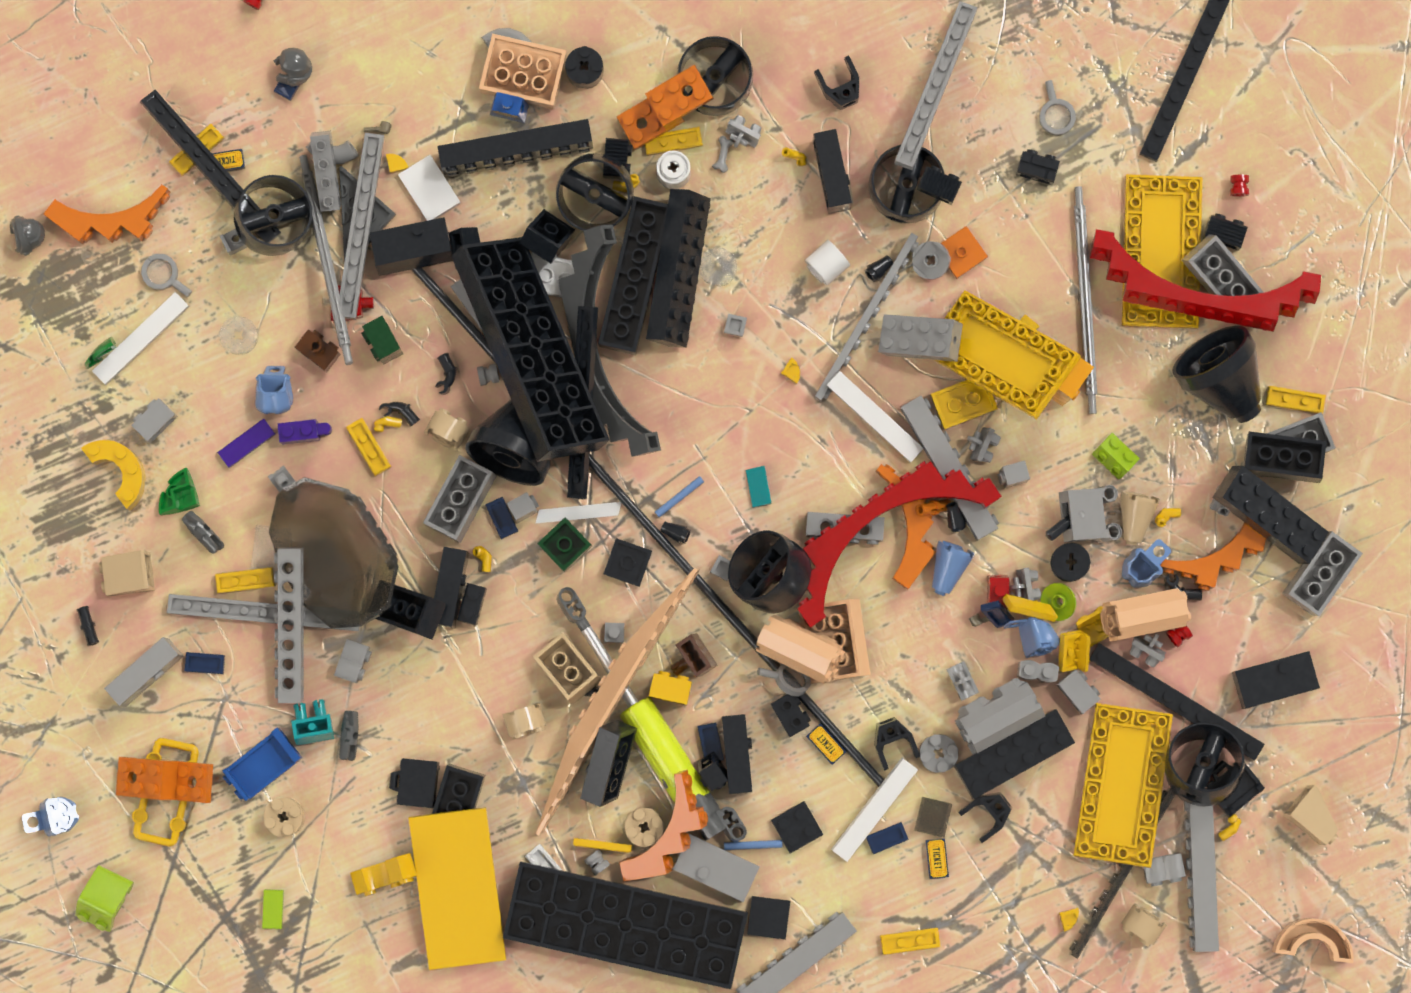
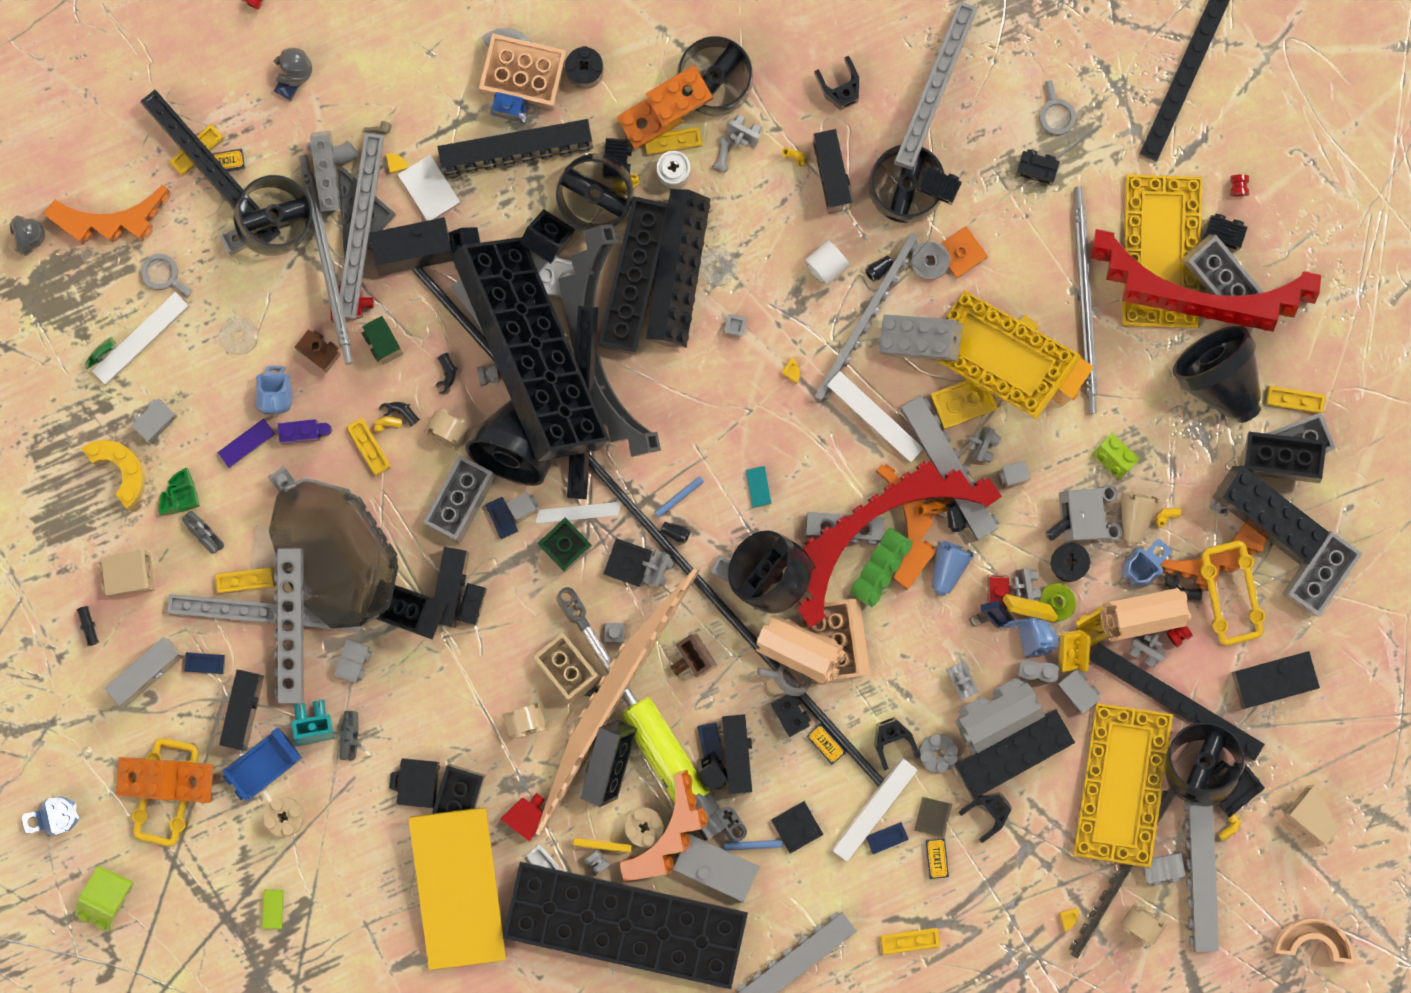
(241, 710): none -> black brick
(391, 872): yellow brick -> none
(484, 556): yellow arm -> none
(525, 816): none -> red torso
(655, 569): none -> light grey hips
(669, 688): yellow brick -> none
(768, 917): black tile -> none
(882, 565): none -> bright green brick
(1209, 571): none -> yellow bar

